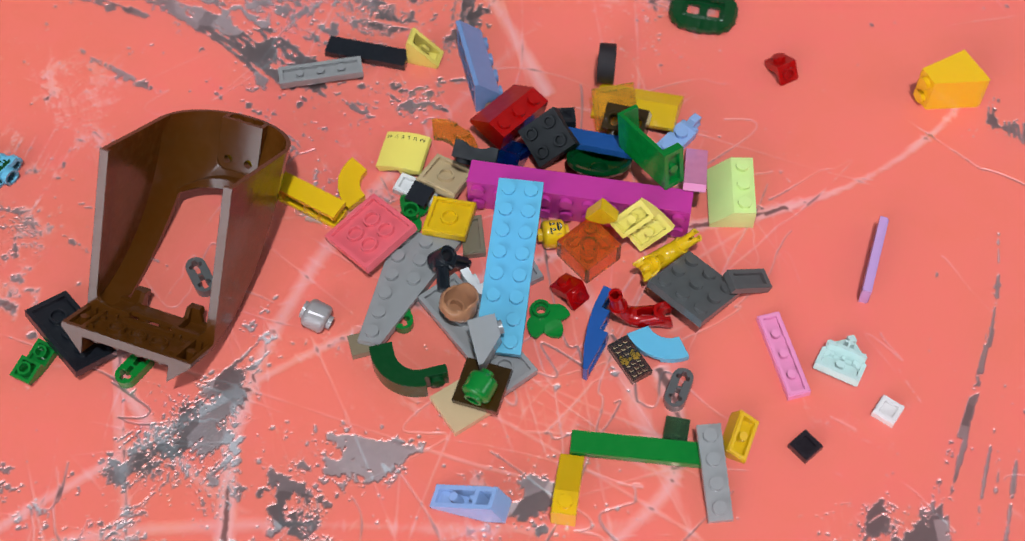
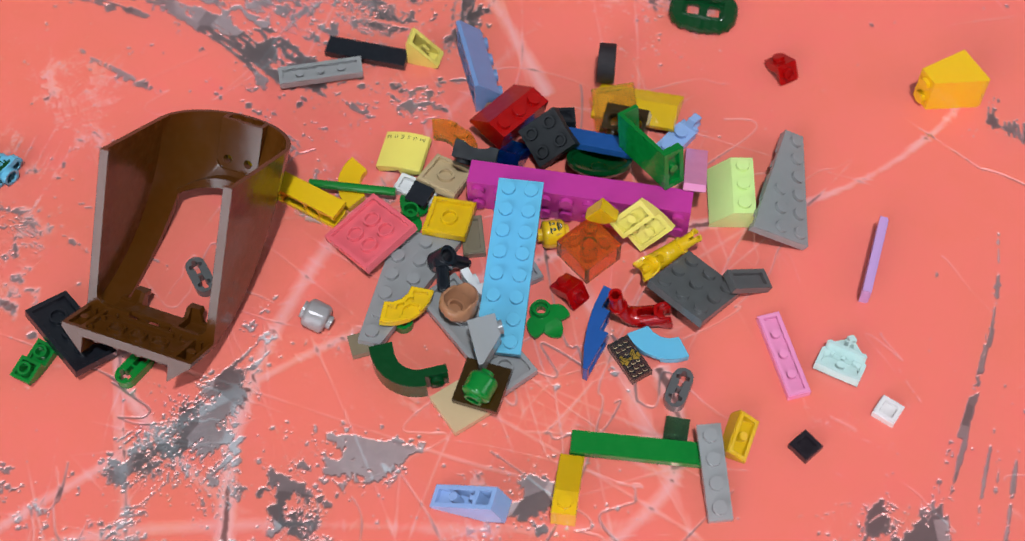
(353, 187): none -> green bar
(407, 308): none -> yellow tile
(783, 195): none -> light grey wing

